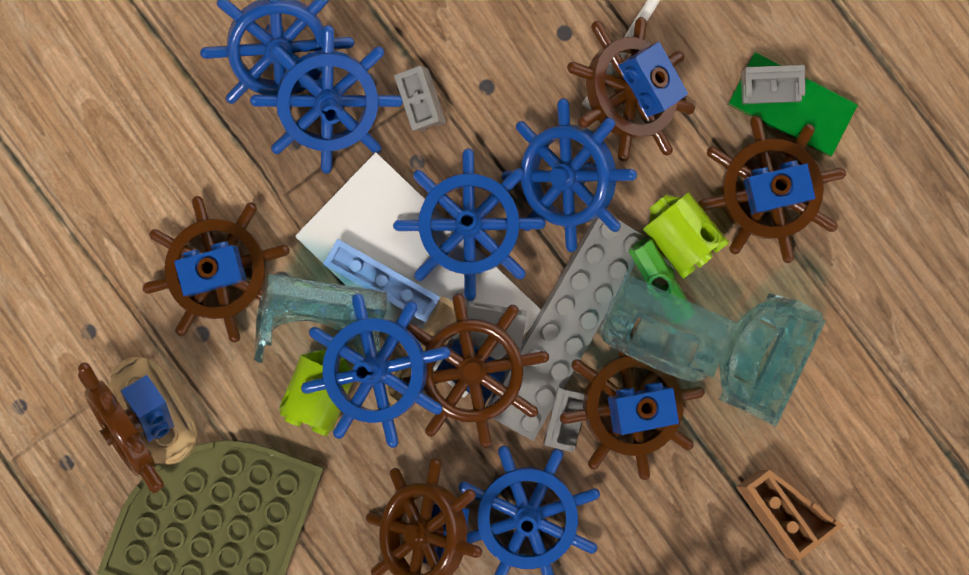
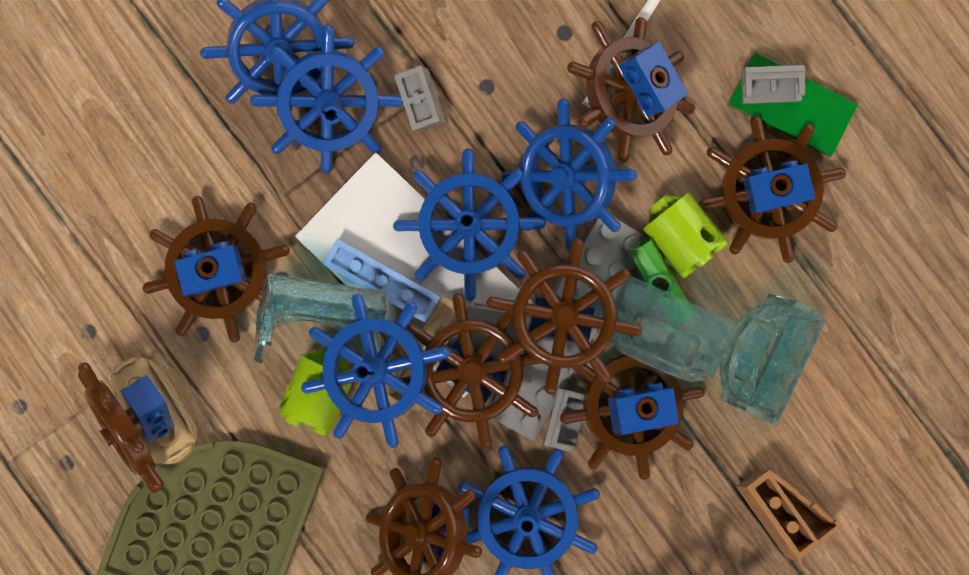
(564, 318): none -> reddish brown brick

